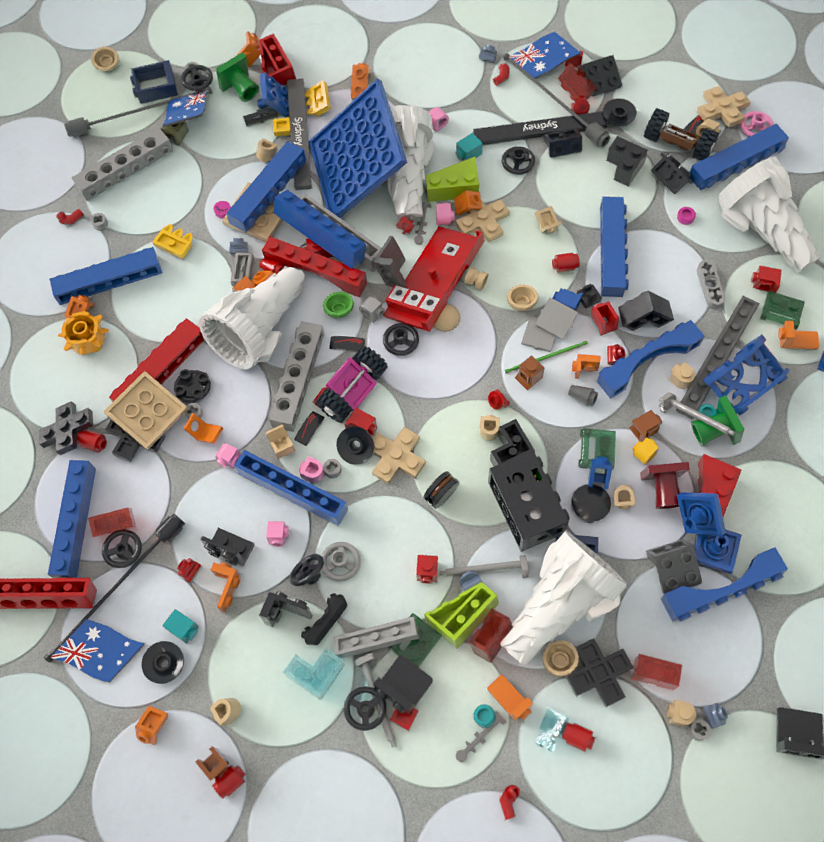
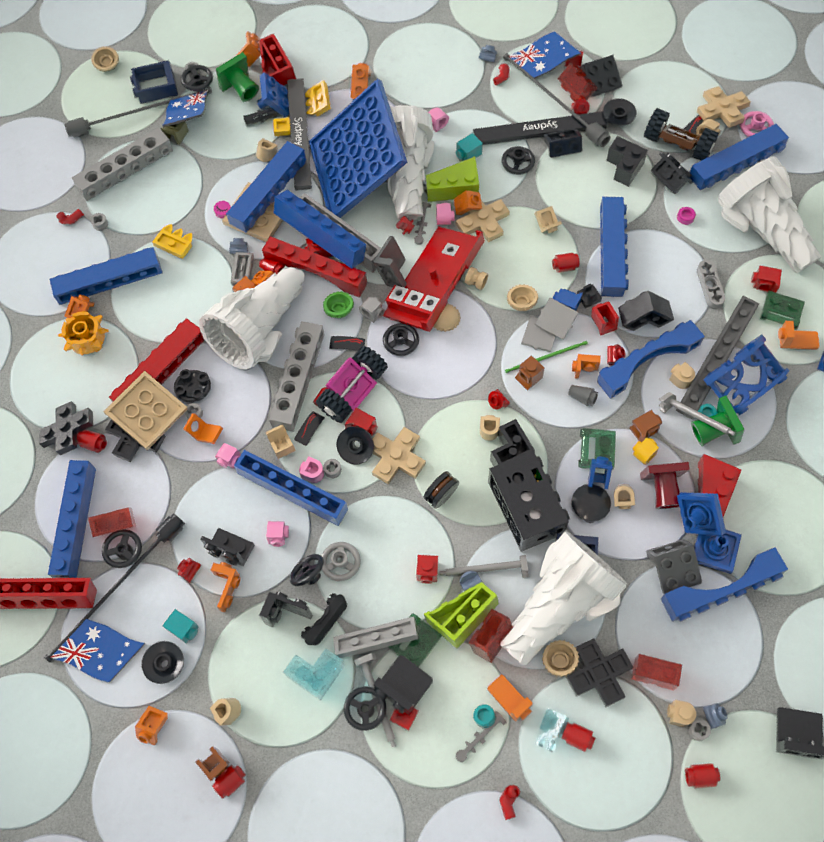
(702, 776): none -> red brick

